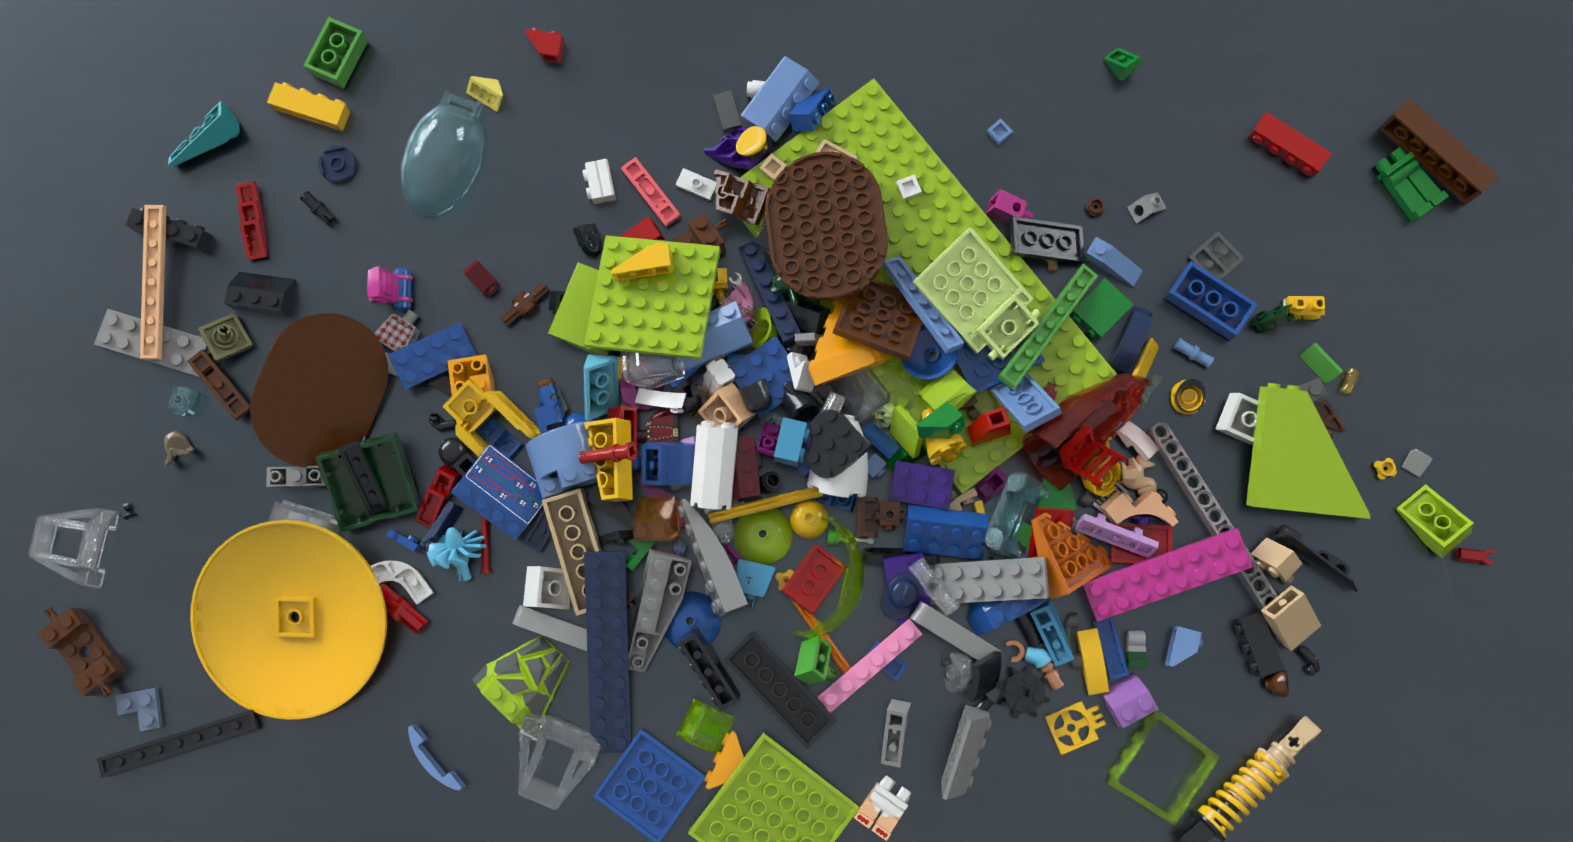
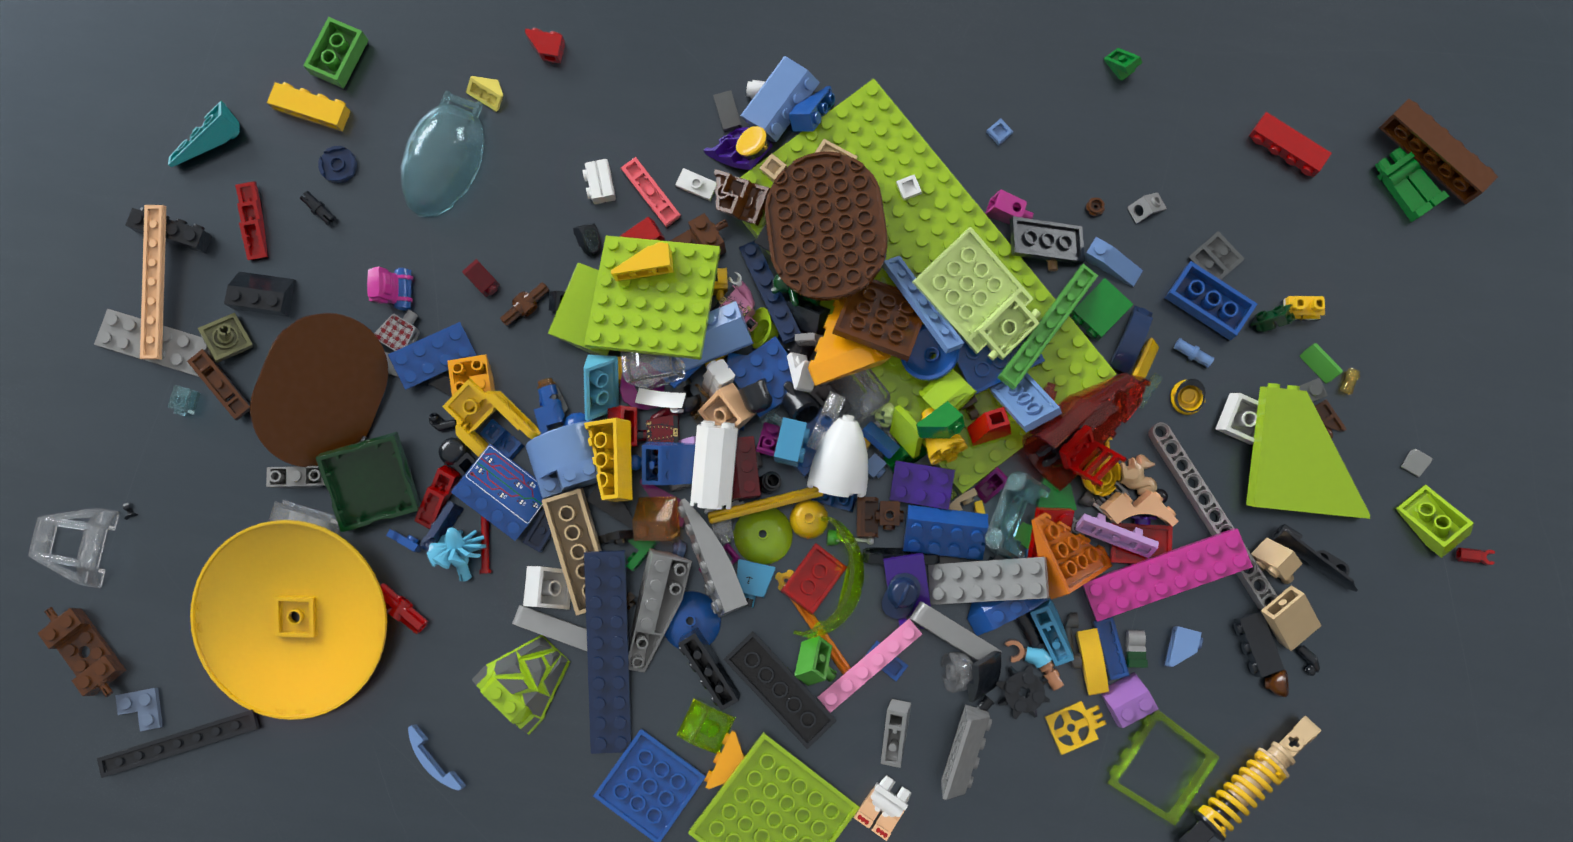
(176, 444): dark tan piece -> none
(363, 477): black tile -> none
(406, 575): white plate -> none
(548, 727): clear windscreen -> none
(615, 453): red pin -> none
(835, 444): black plate -> none
(942, 597): clear piece -> none
(1133, 435): white slope -> none
(1391, 468): yellow plate -> none

